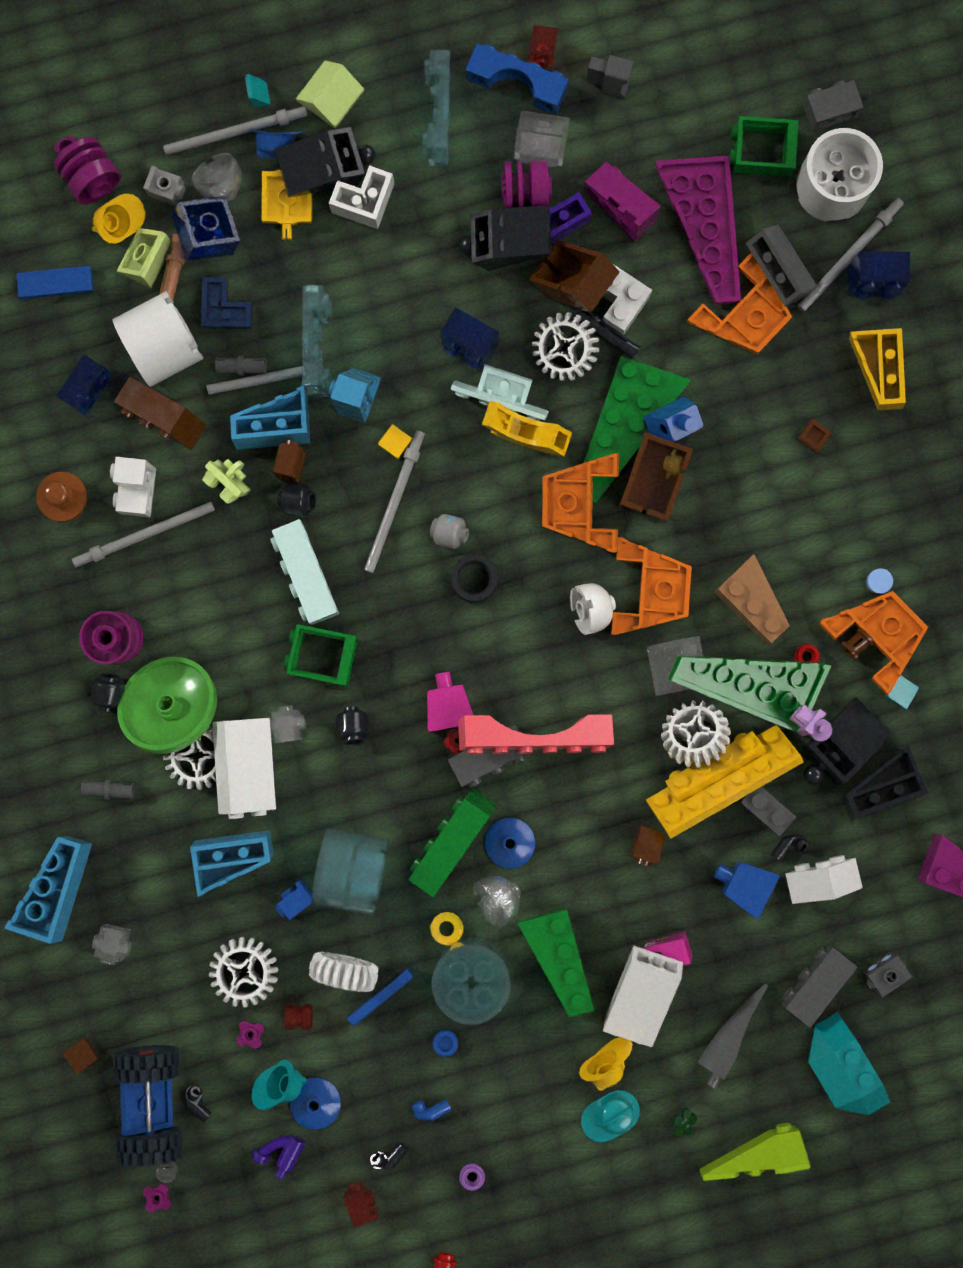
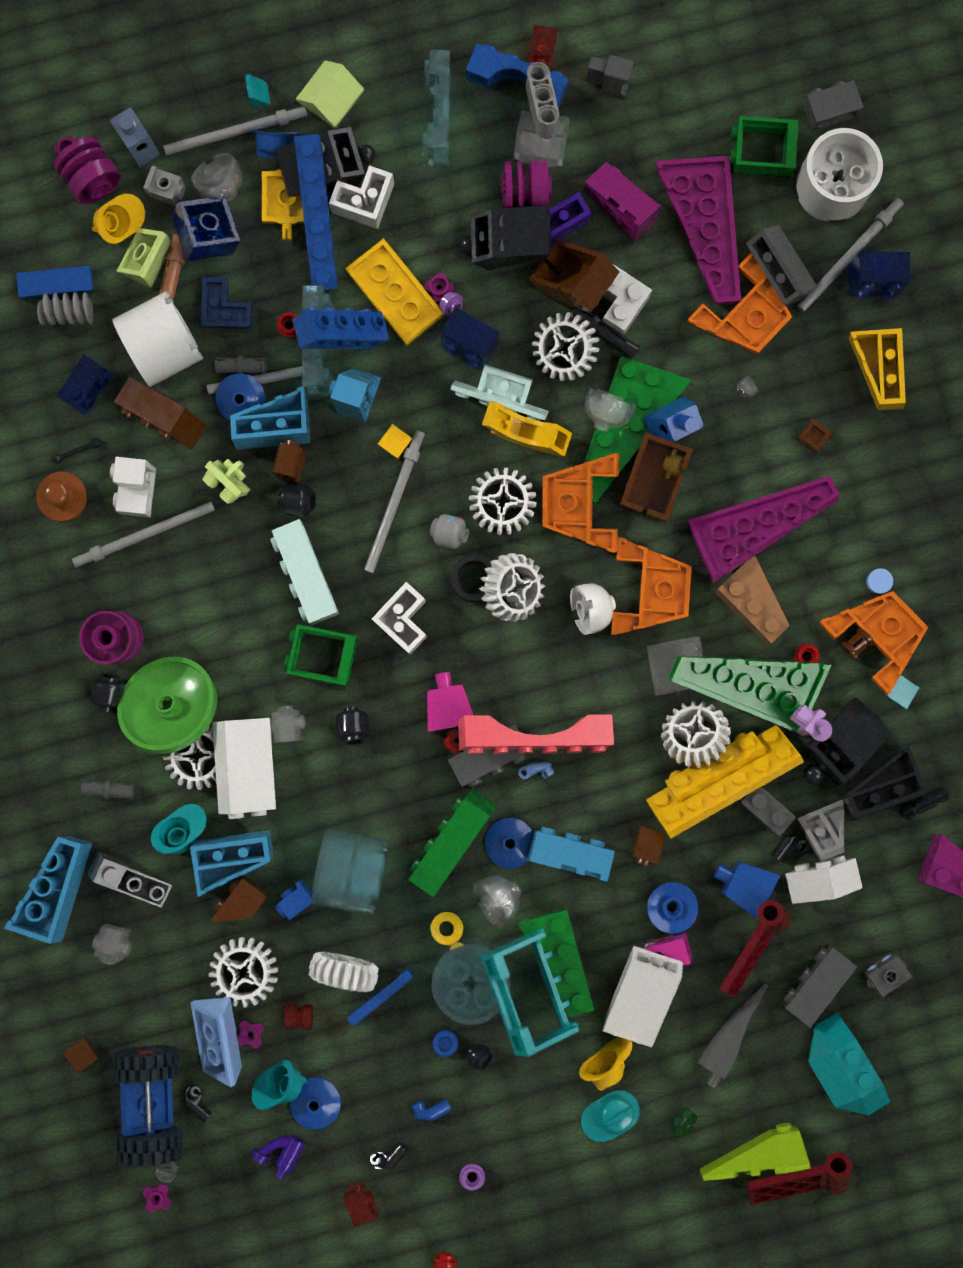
(65, 309): none -> light grey piece
(95, 442): none -> black hinge
(128, 879): none -> dark grey slope
(134, 134): none -> sand blue torso
(179, 830): none -> teal piece
(217, 1039): none -> light blue slope
(238, 384): none -> blue dish
(242, 903): none -> reddish brown slope
(281, 323): none -> red plate
(316, 211): none -> blue plate
(340, 329): none -> blue brick
(395, 292): none -> yellow tile
(396, 615): none -> white brick
(441, 280): none -> magenta plate
(449, 303): none -> medium lavender plate
(479, 1056): none -> black plate
(491, 501): none -> white gear
(498, 972): none -> teal hinge
(521, 593): none -> white gear
(533, 768): none -> medium blue arm
(544, 110): none -> light grey beam
(571, 853): none -> dark azure wedge
(607, 410): none -> clear cylinder
(684, 914): none -> blue dish
(744, 530): none -> magenta wing
(748, 387): none -> clear hinge
(773, 919): none -> dark red piece
(825, 830): none -> light grey wing
(833, 1176): none -> dark red piece
(924, 803): none -> black axle

